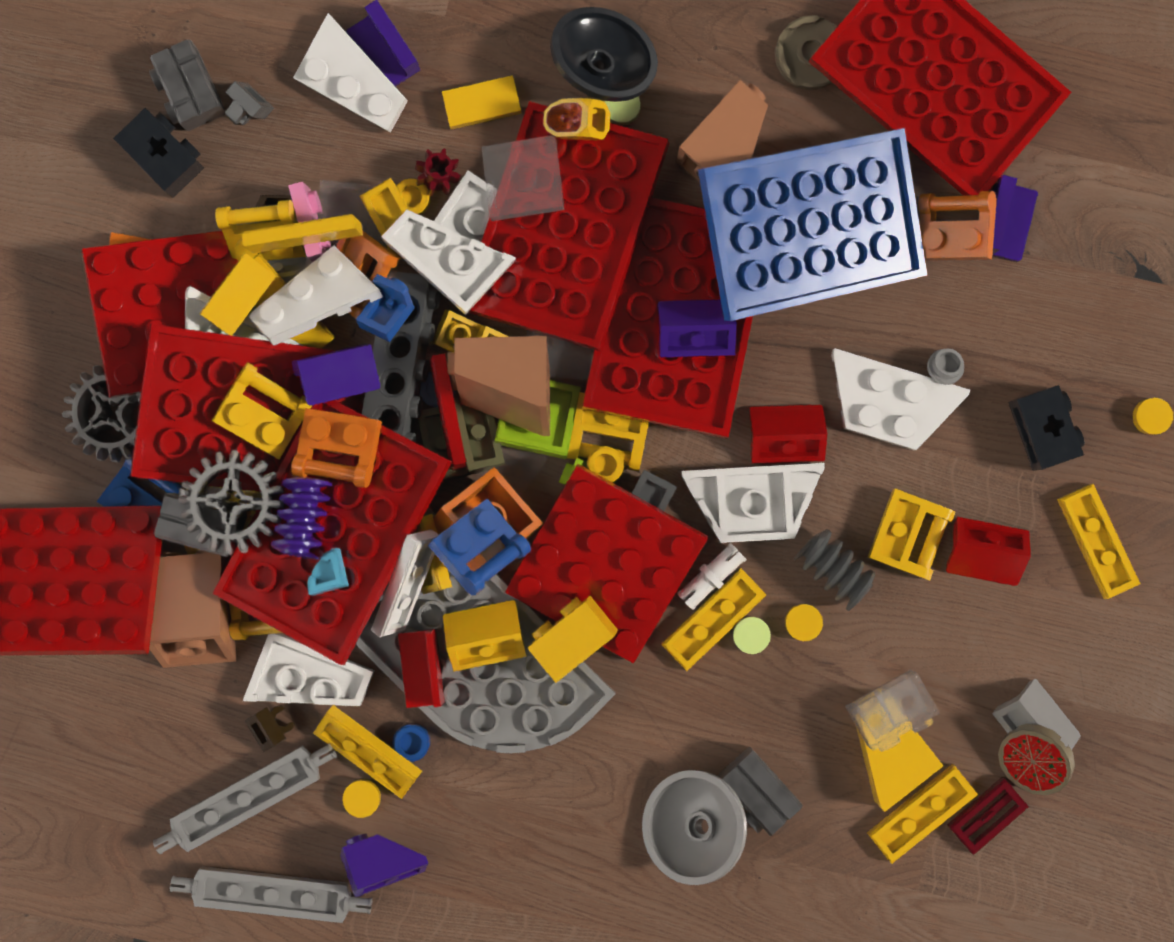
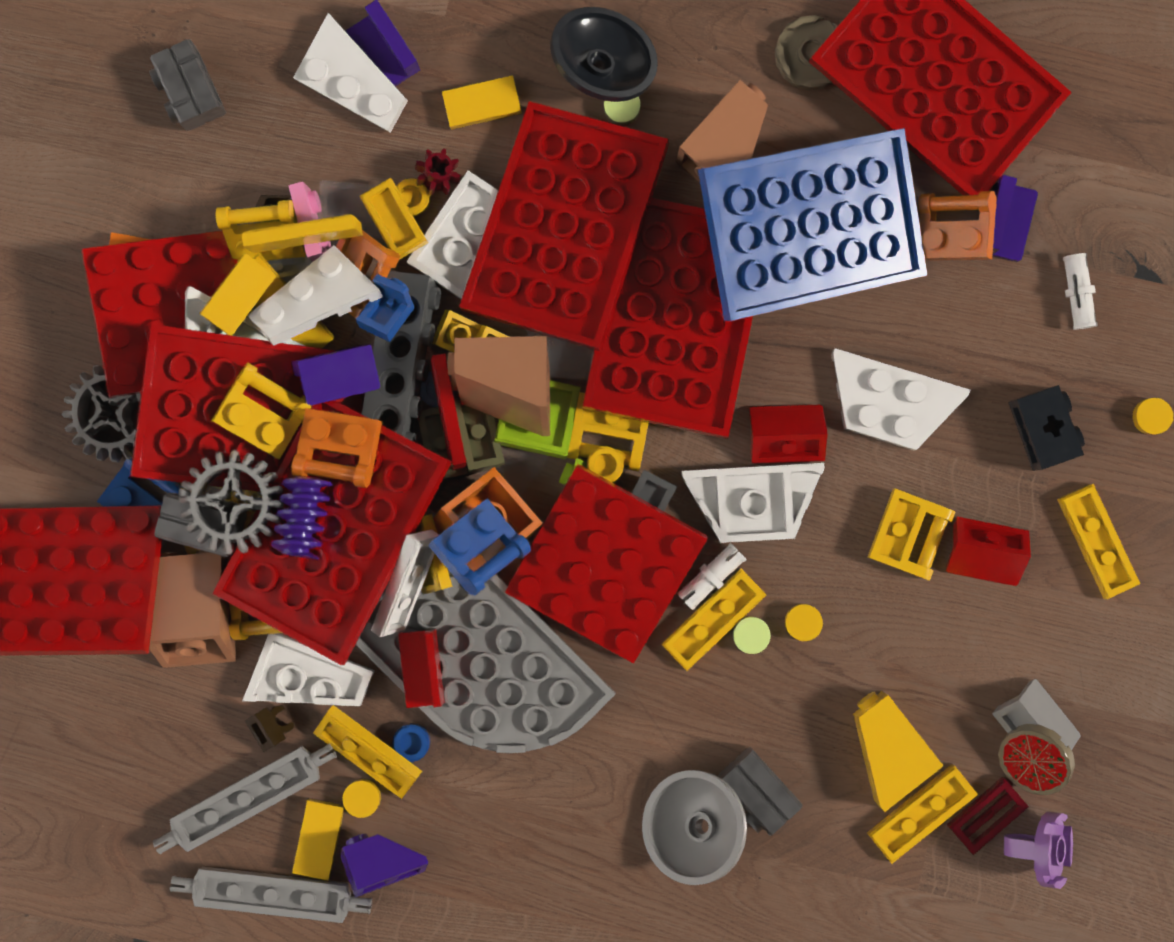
(144, 136): black brick -> none
(246, 103): dark grey tile -> none
(318, 839): none -> yellow tile
(328, 573): medium azure tile -> none
(450, 262): white wing -> none
(483, 635): yellow panel -> none
(522, 178): clear tile -> none
(571, 638): yellow brick -> none
(577, 119): yellow rock -> none
(695, 329): dark purple panel -> none
(836, 568): dark grey piece -> none
(893, 711): clear brick -> none
(945, 366): light grey plate -> none
(1049, 849): none -> medium lavender tile
(1080, 291): none -> white pin

